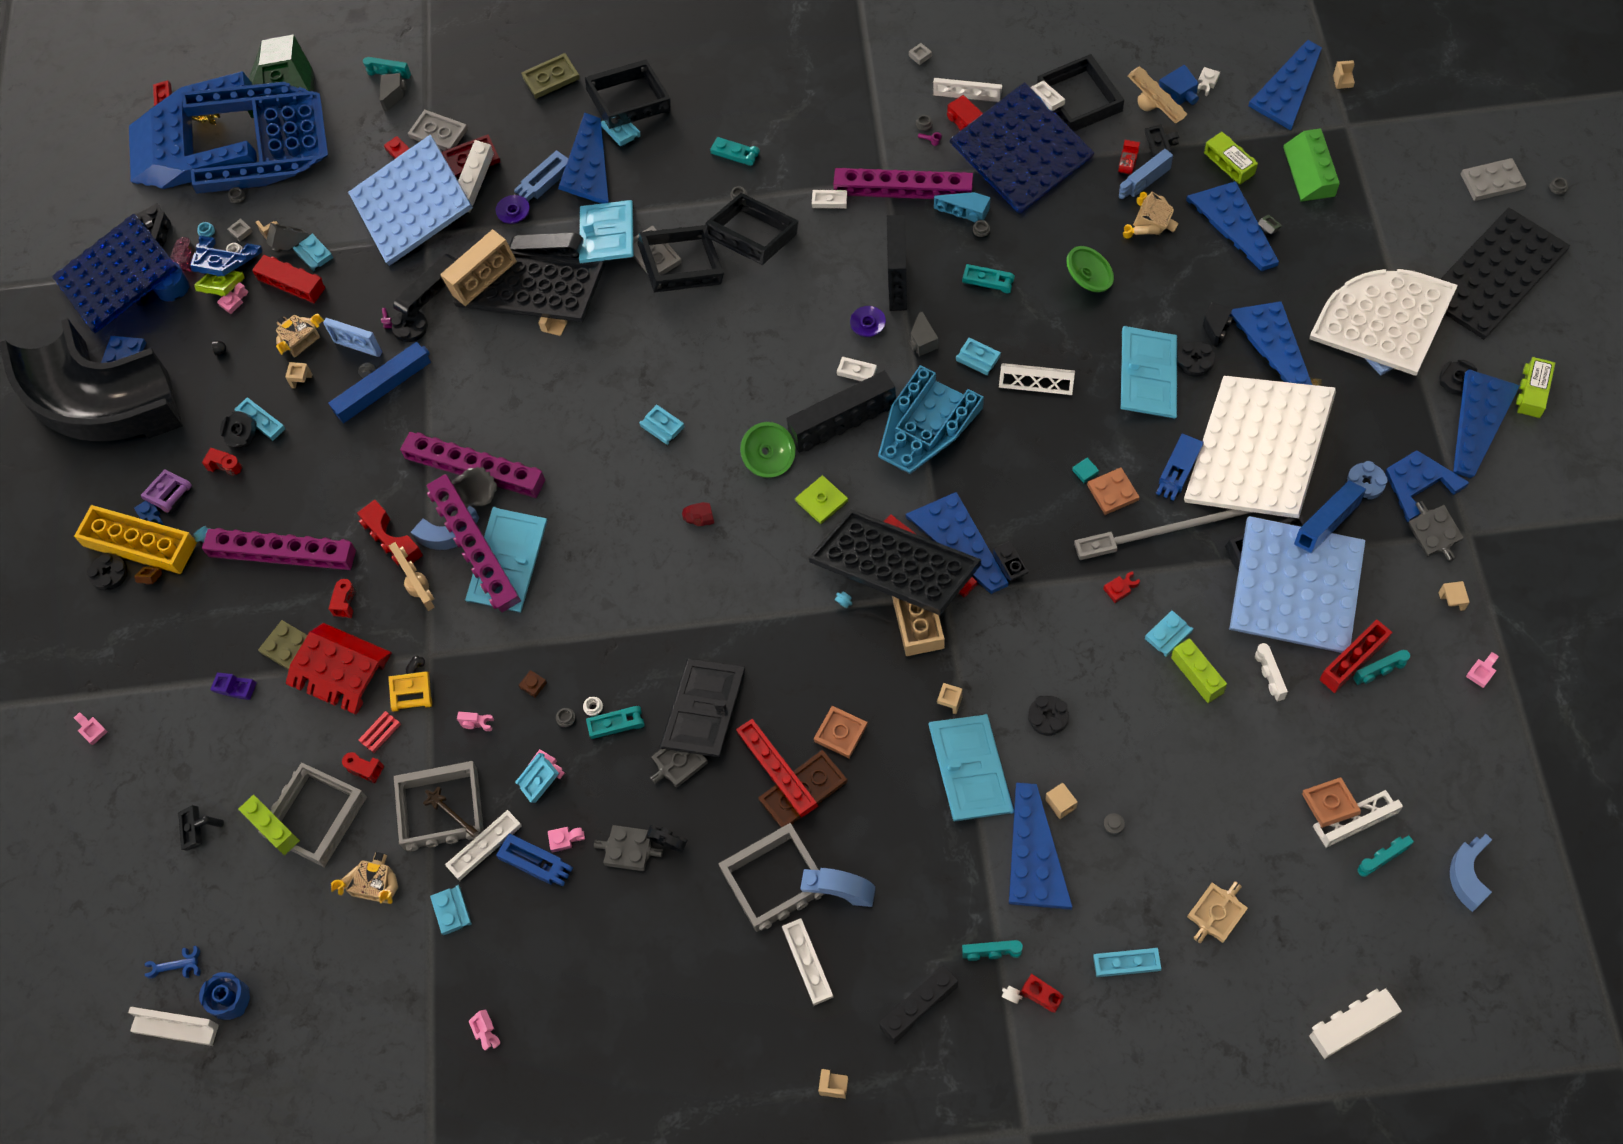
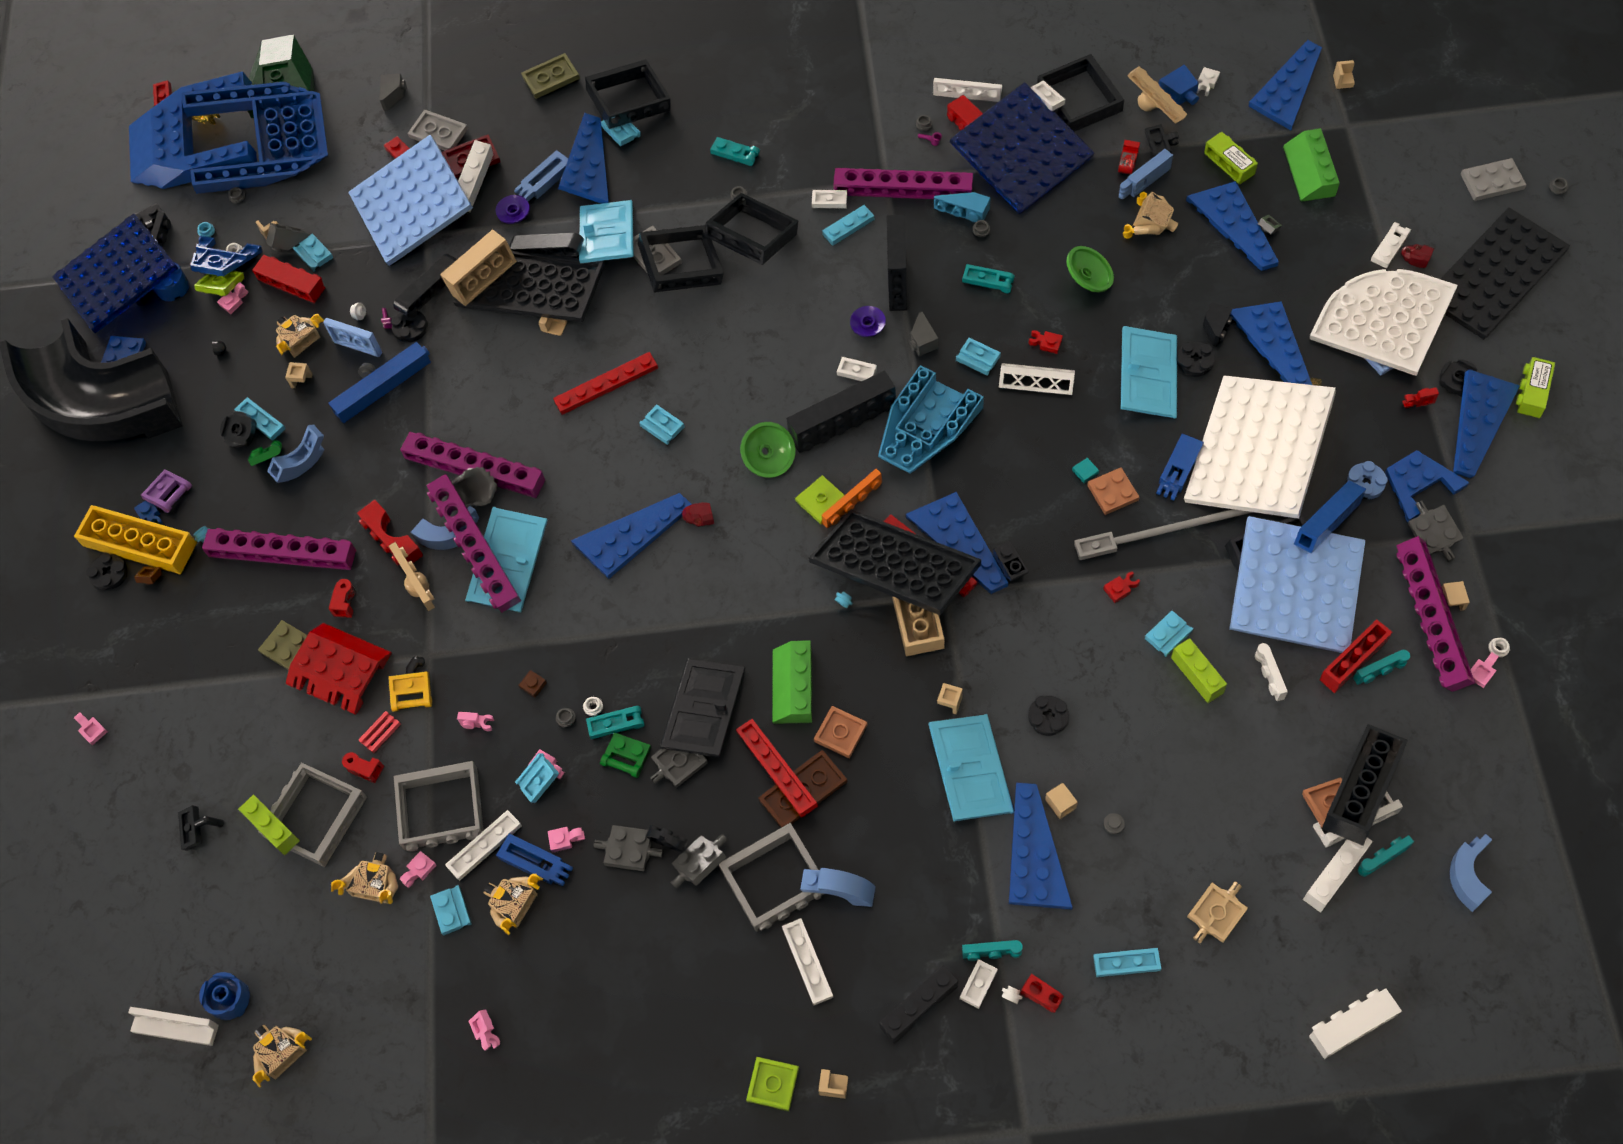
(182, 253): clear pink leg -> none
(187, 964): blue bar -> none
(222, 461): red leg -> none
(232, 686): dark purple slope -> none
(240, 230): light grey plate -> none
(259, 455): none -> green plate
(276, 1051): none -> torso
(301, 459): none -> medium blue arch
(358, 311): none -> white plate
(384, 66): teal plate -> none
(419, 868): none -> bright pink plate
(435, 798): dark brown piece -> none
(511, 900): none -> torso
(605, 383): none -> red plate
(622, 540): none -> blue wing
(627, 749): none -> green plate
(698, 860): none -> dark grey plate
(772, 1083): none -> lime plate
(792, 683): none -> bright green slope
(848, 225): none -> medium azure plate
(849, 500): none -> orange plate
(920, 53): light grey plate -> none
(978, 984): none -> white plate
(1048, 342): none -> red plate
(1335, 873): none -> white brick
(1364, 784): none -> black brick
(1390, 245): none -> white plate
(1417, 255): none -> dark red rock
(1423, 397): none -> red plate
(1462, 674): none -> magenta brick
(1502, 643): none -> white plate

